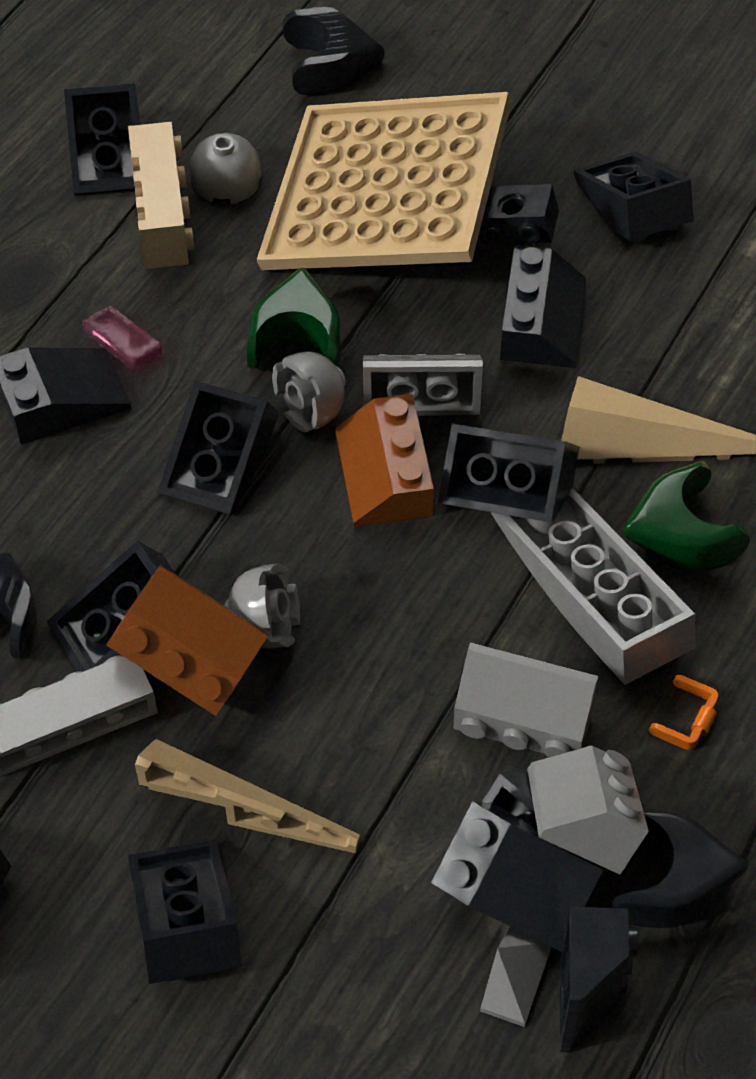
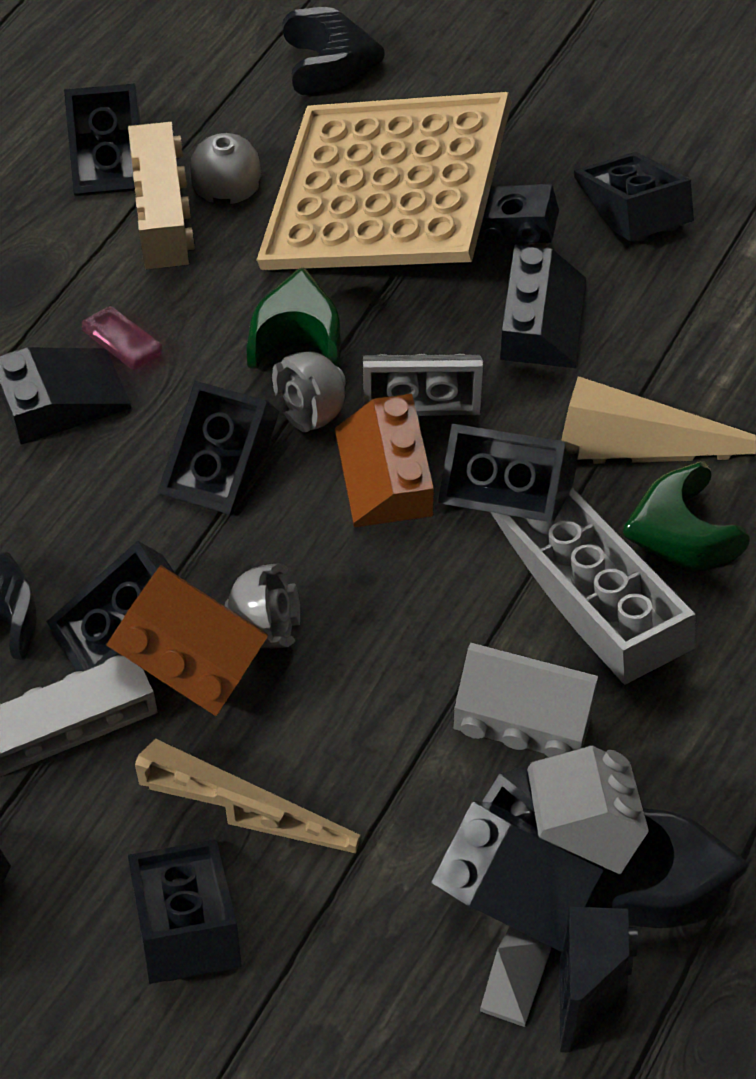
(702, 721): orange piece -> none

